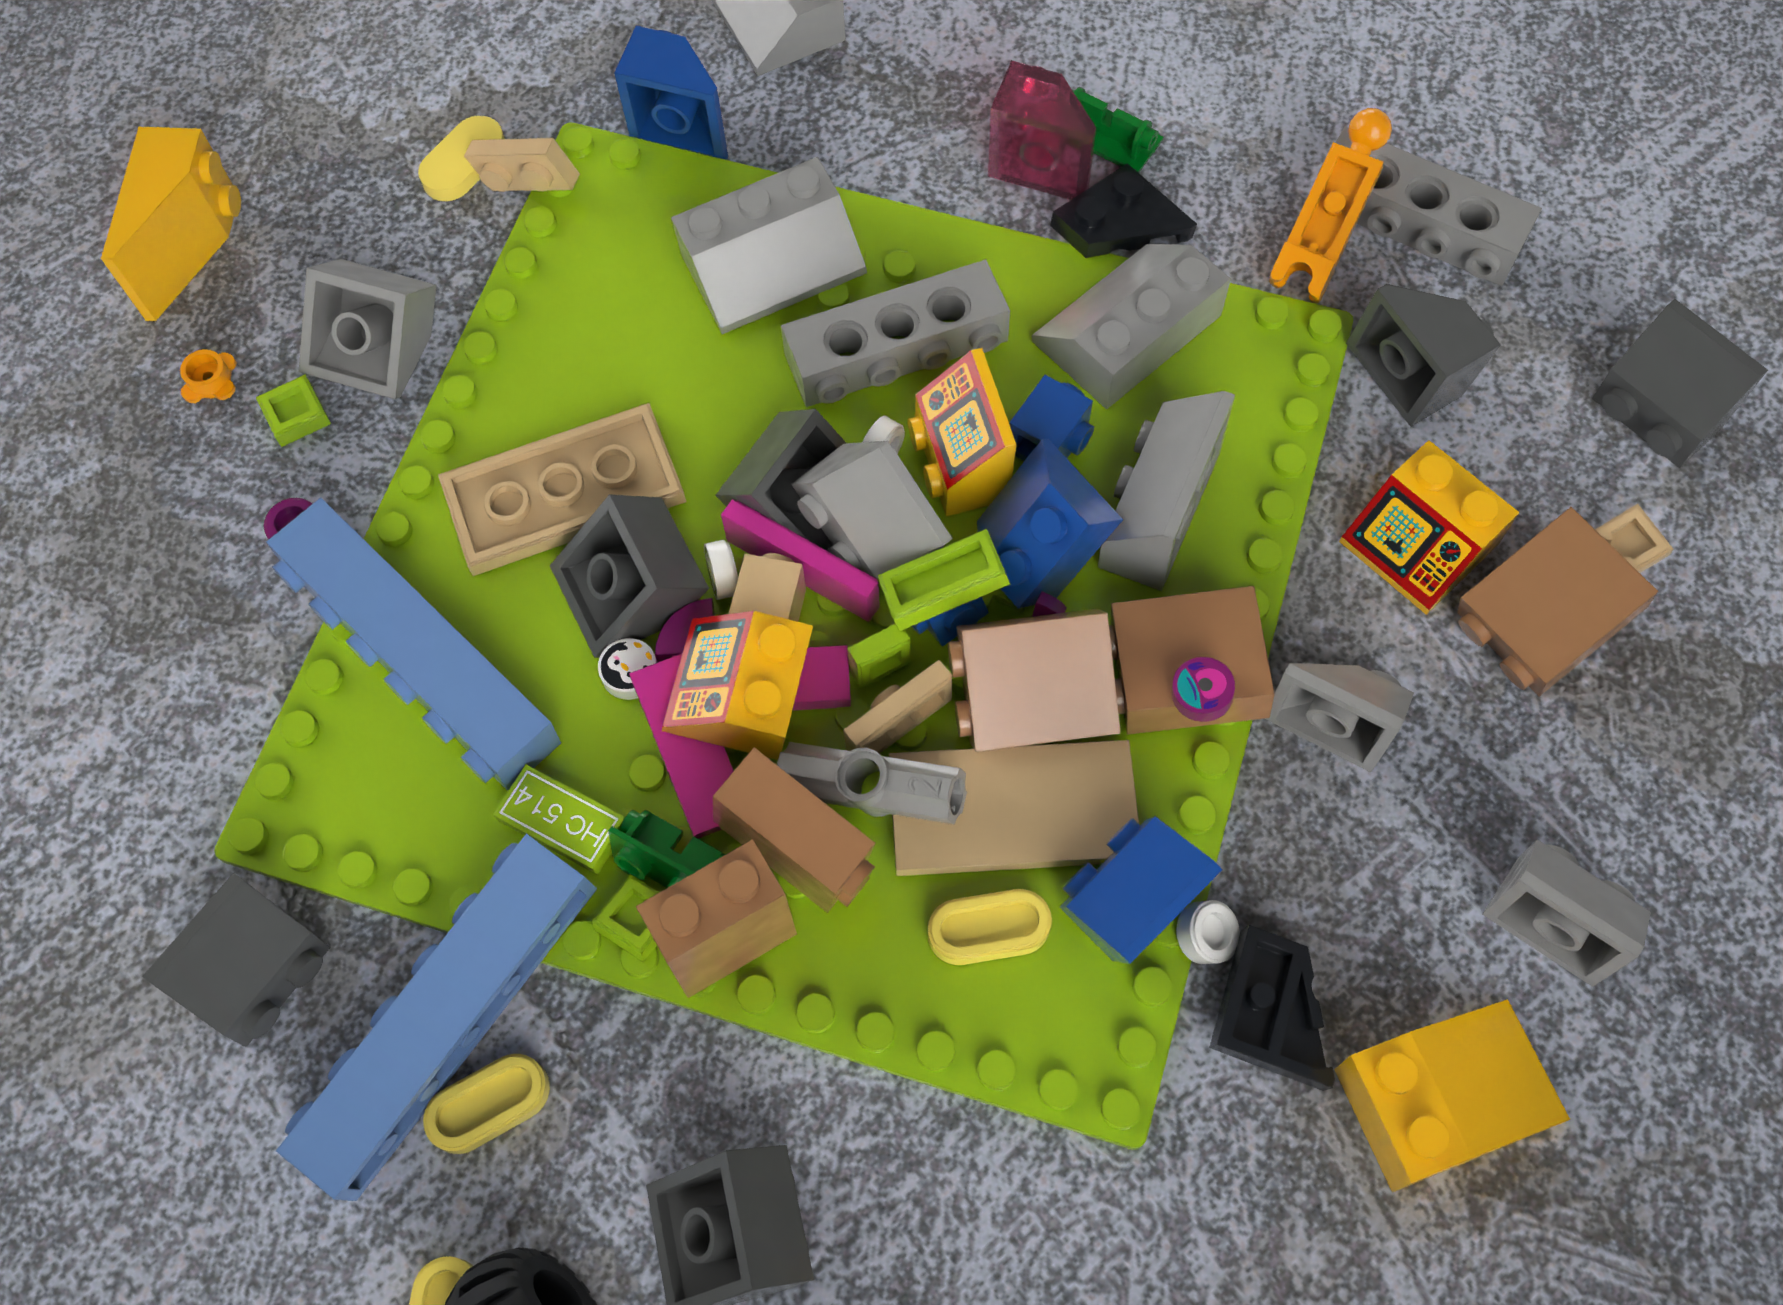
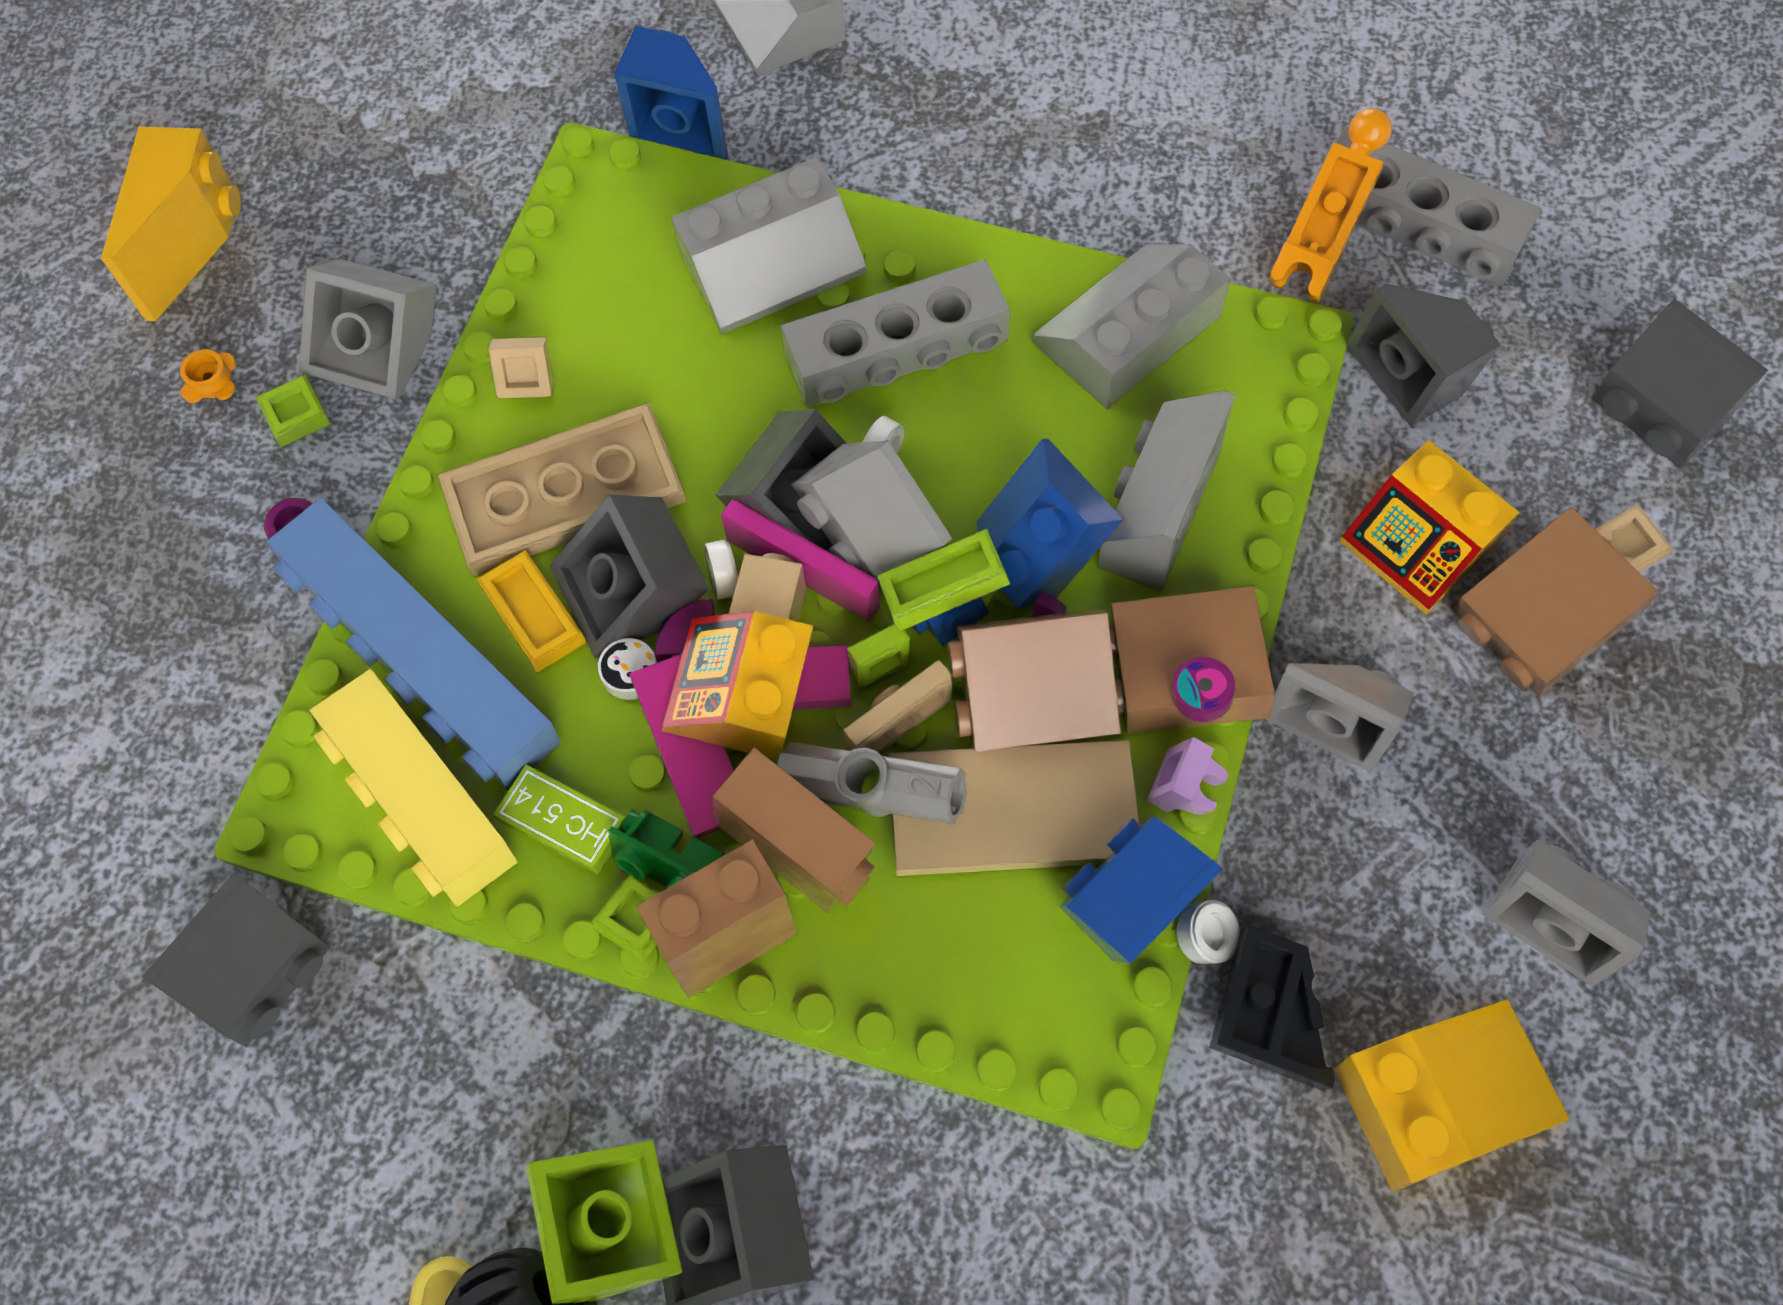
(413, 787): none -> light yellow brick
(435, 1020): medium blue brick -> none
(445, 170): light yellow tile -> none
(486, 1103): light yellow tile -> none
(521, 367): none -> tan tile
(522, 164): tan plate -> none
(531, 611): none -> yellow tile
(603, 1222): none -> lime slope
(963, 436): yellow slope -> none
(989, 926): light yellow tile -> none
(1040, 133): clear pink slope -> none
(1054, 413): blue brick -> none
(1118, 134): green hinge -> none
(1120, 214): black wing -> none
(1180, 778): none -> lavender tile

